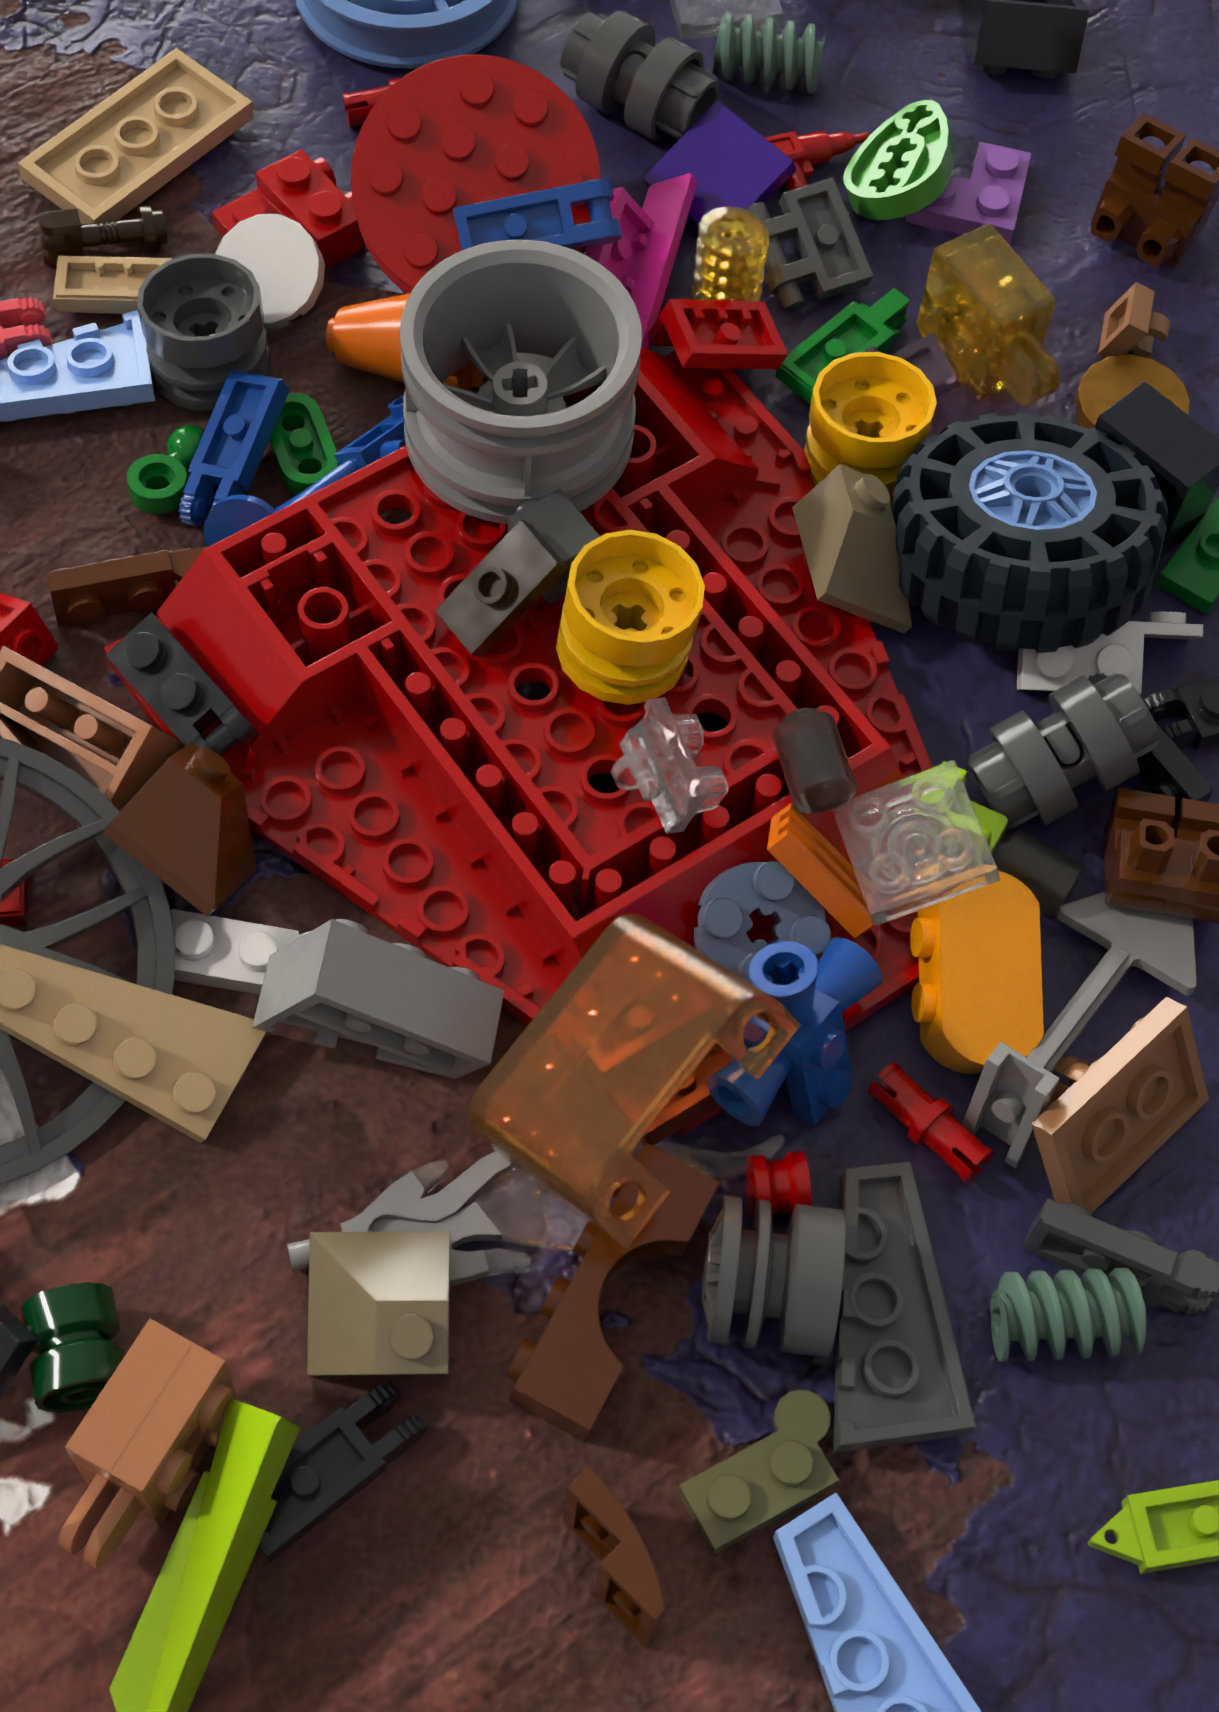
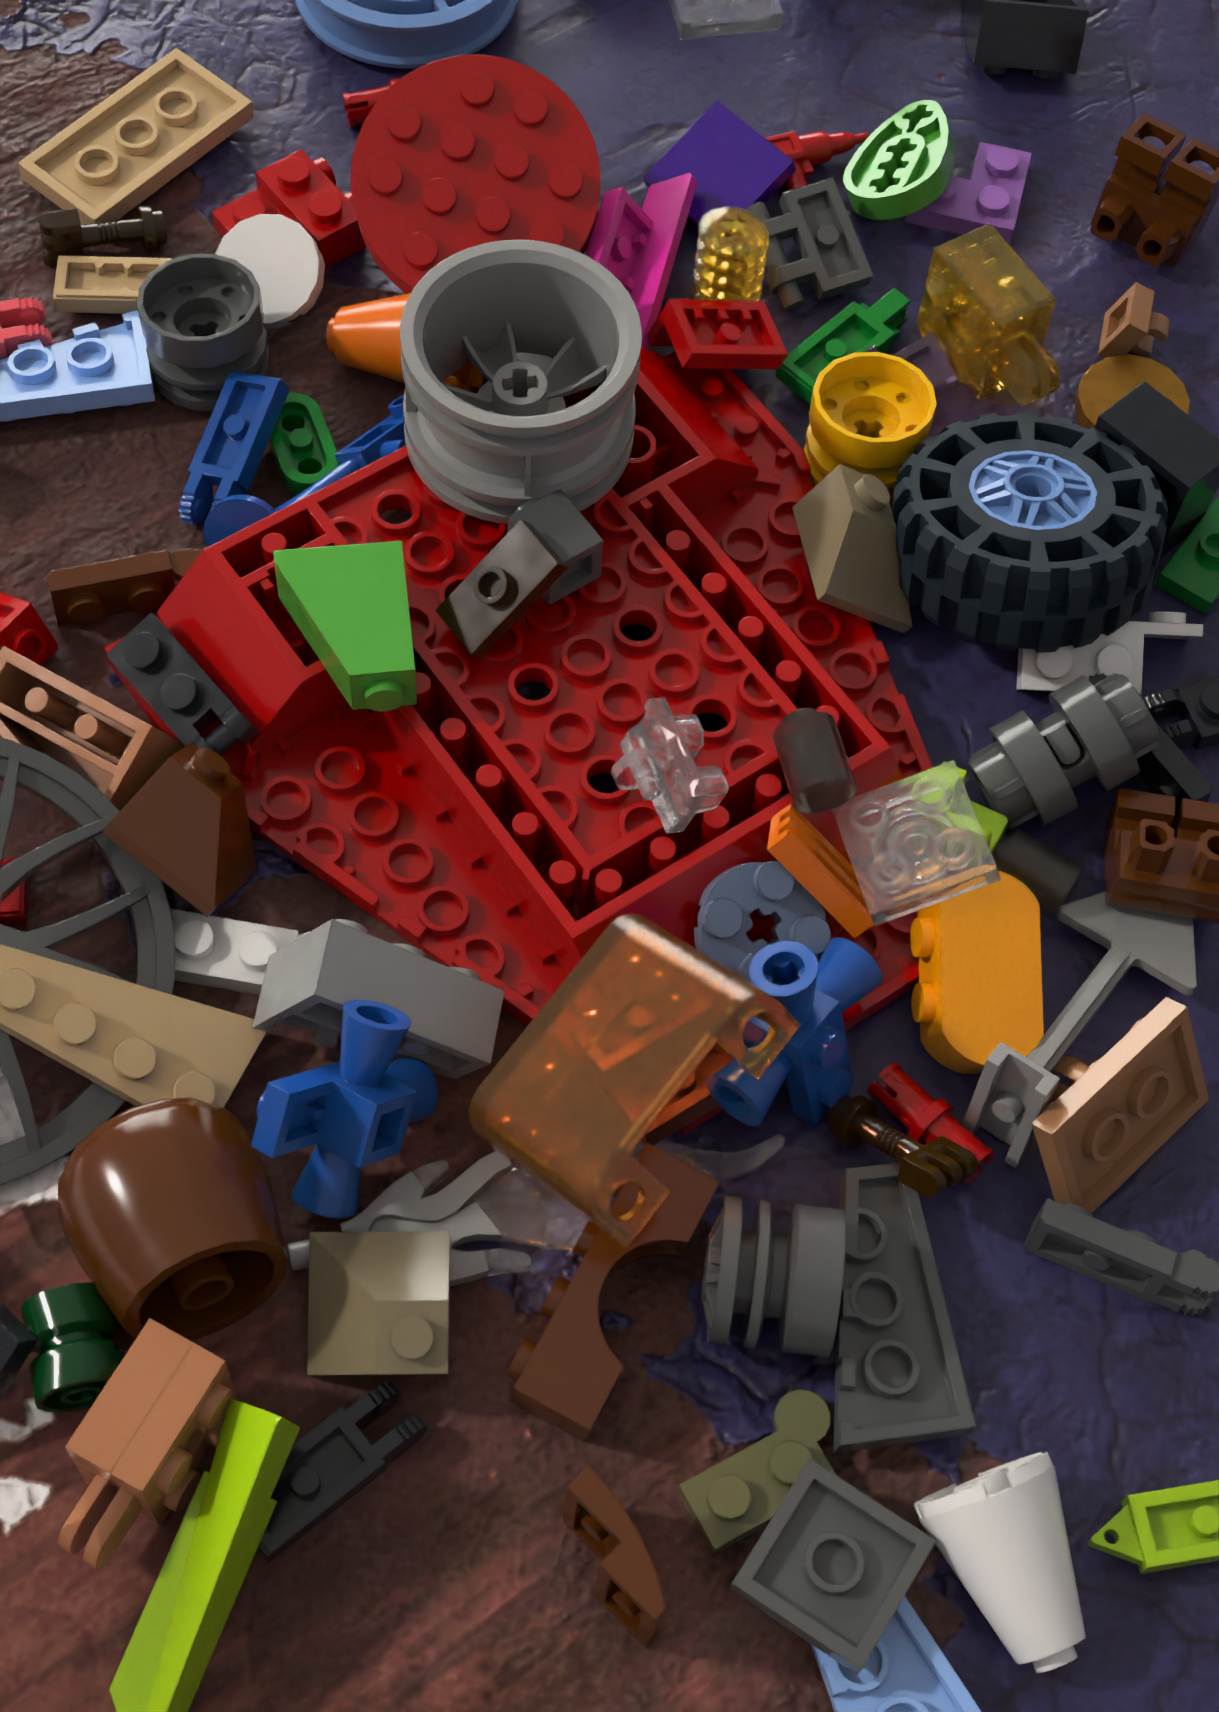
(159, 479): green plate -> none
(173, 1217): none -> reddish brown piece
(347, 1108): none -> blue brick
(354, 618): none -> bright green slope
(542, 217): blue plate -> none
(621, 66): dark grey piece -> none
(629, 616): yellow wheel -> none
(768, 52): sand green piece -> none
(779, 1181): red wheel -> none
(833, 1566): none -> dark grey plate
(922, 1168): none -> dark brown hinge
(1012, 1556): none -> white cone
(1067, 1310): sand green piece -> none

